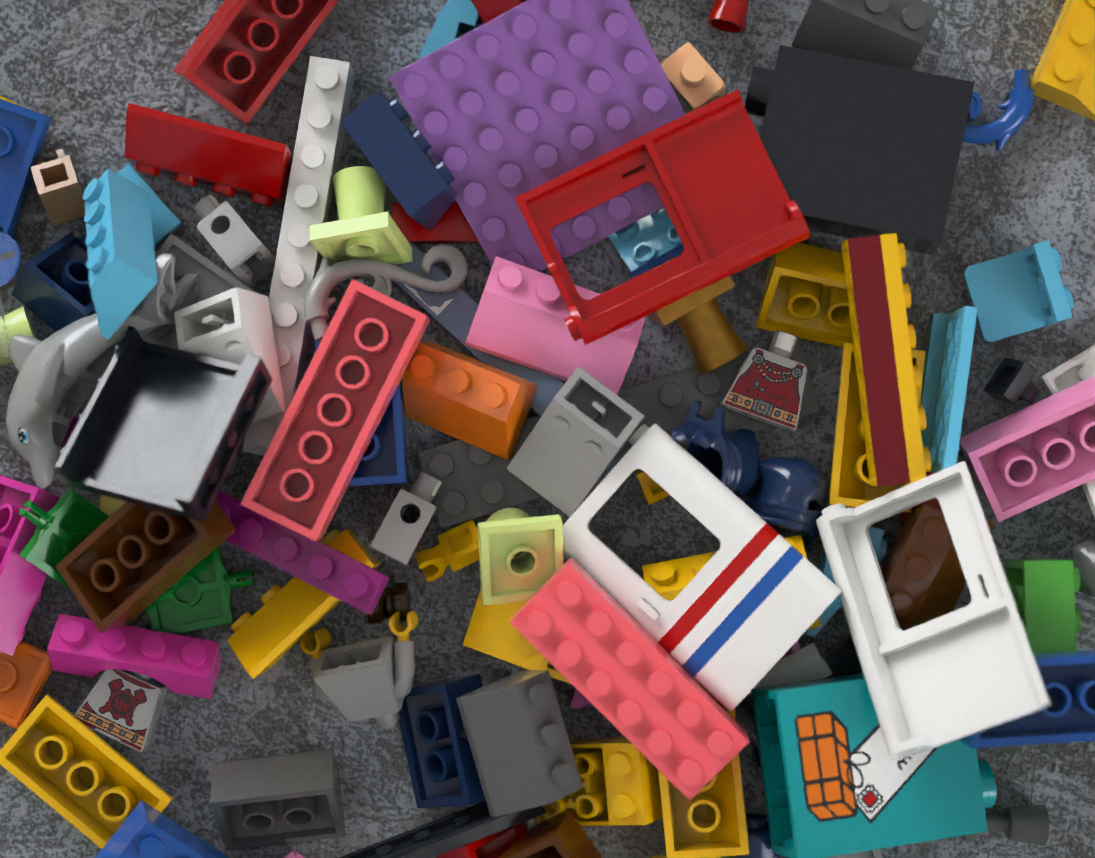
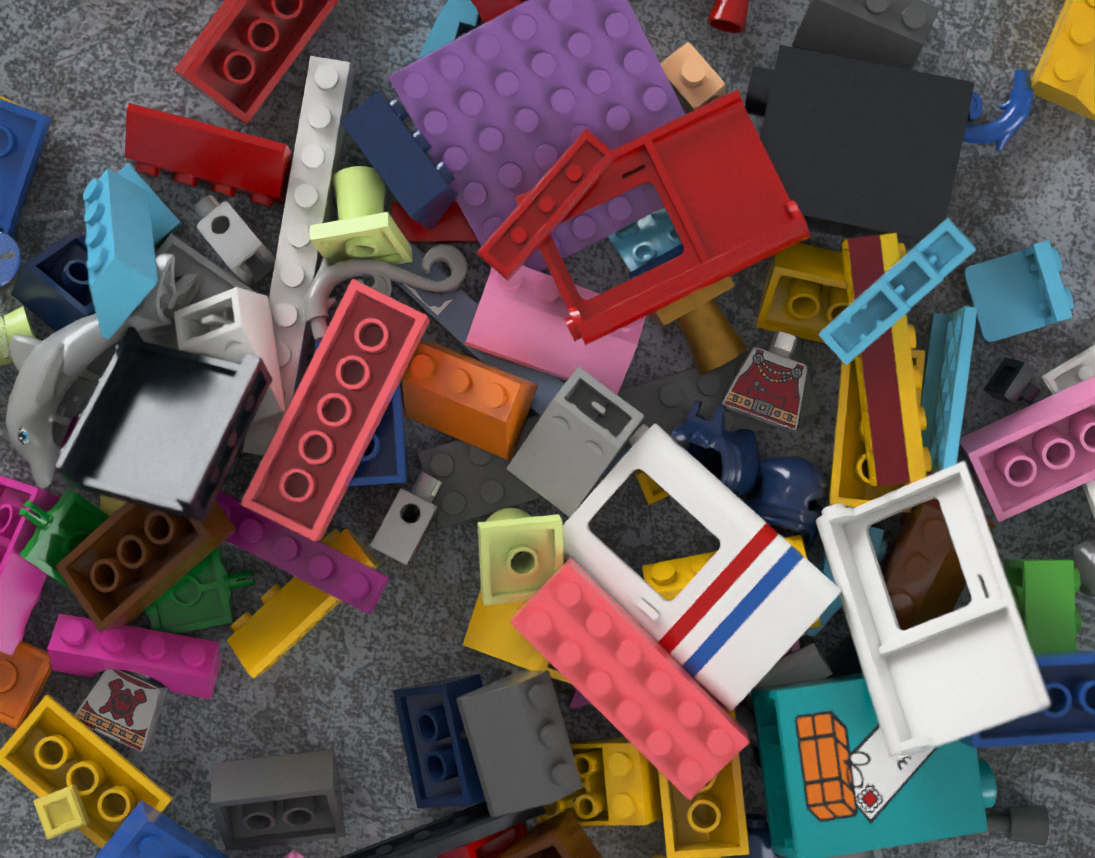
(59, 188): medium nougat brick -> none
(61, 811): none -> light yellow tile
(365, 676): light grey torso -> none
(397, 600): dark brown wheel -> none
(456, 548): yellow plate -> none
(547, 204): none -> red tile
(897, 291): none -> medium azure slope

